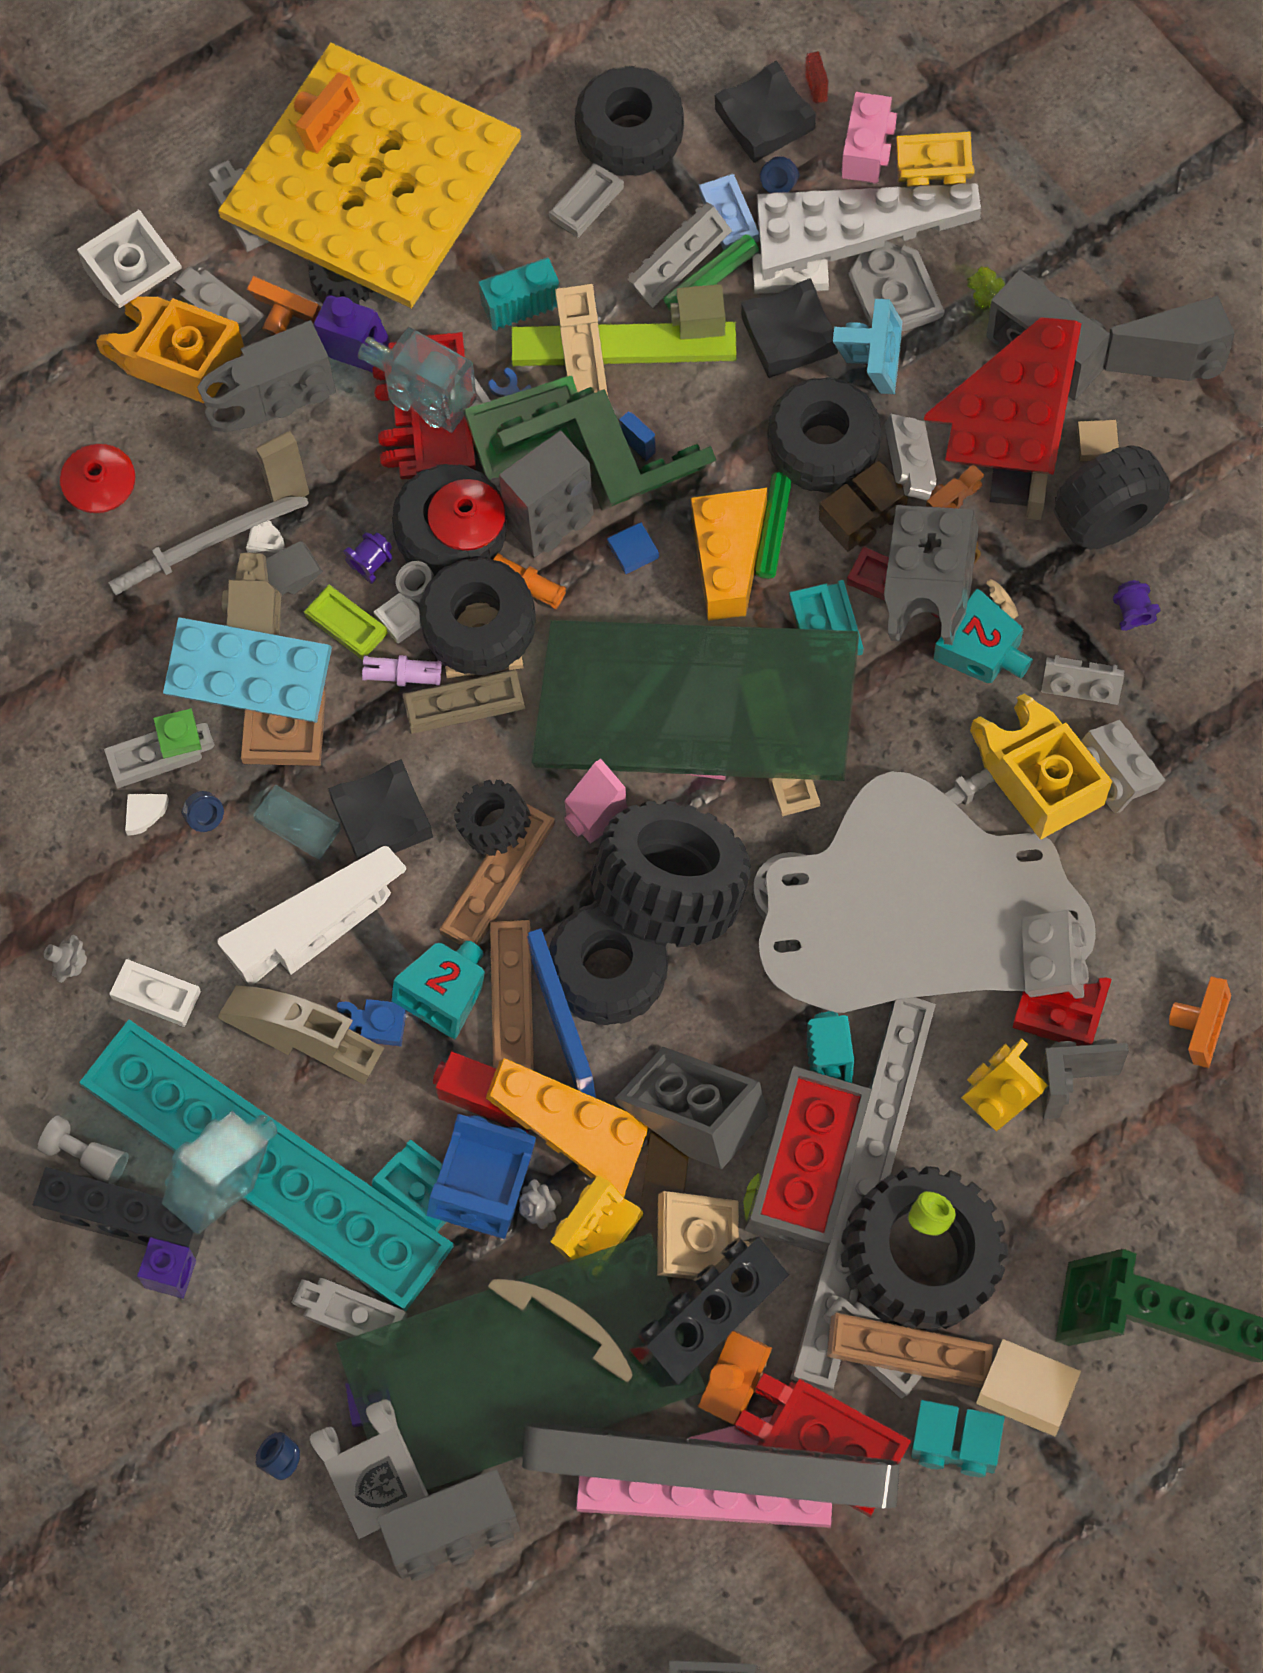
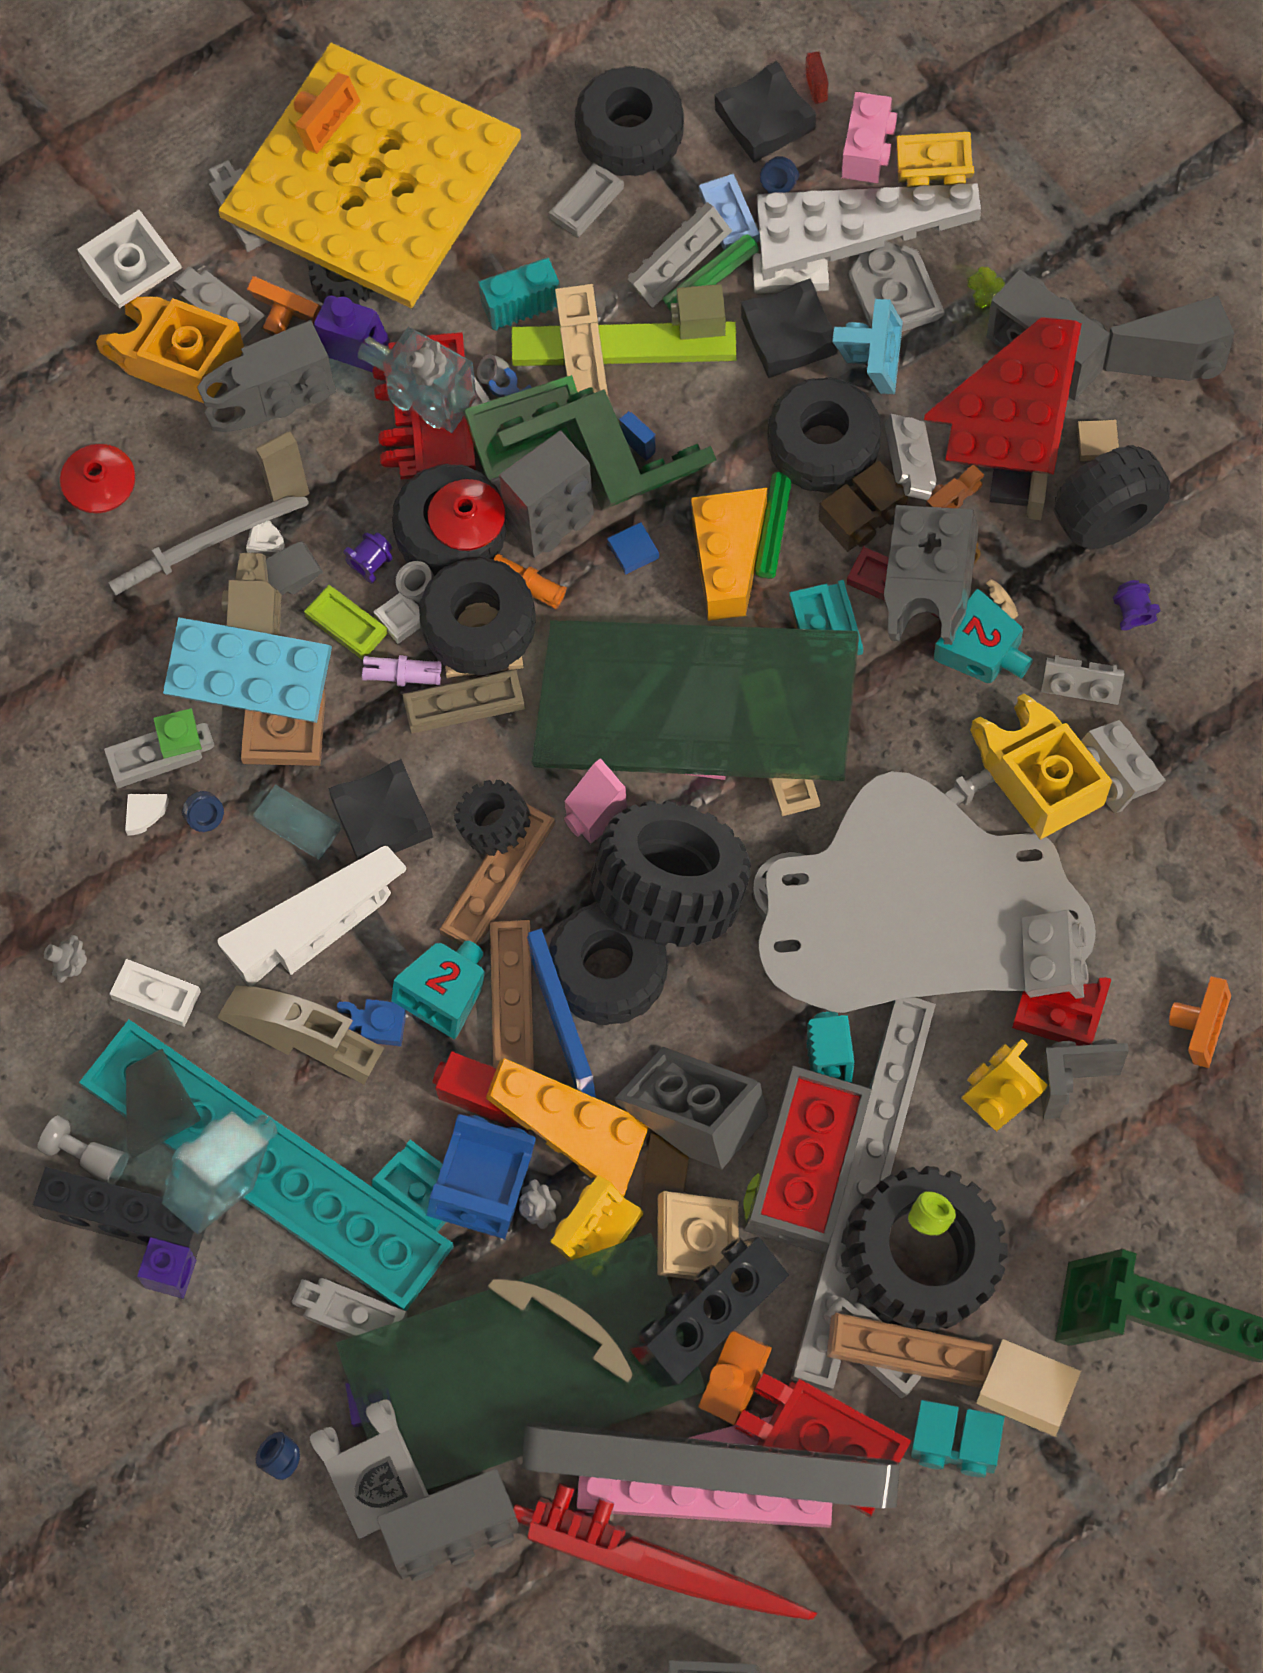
(155, 1103): none -> clear smoke wing
(427, 362): none -> light grey plant
(492, 368): none -> light grey hinge
(605, 1546): none -> red piece

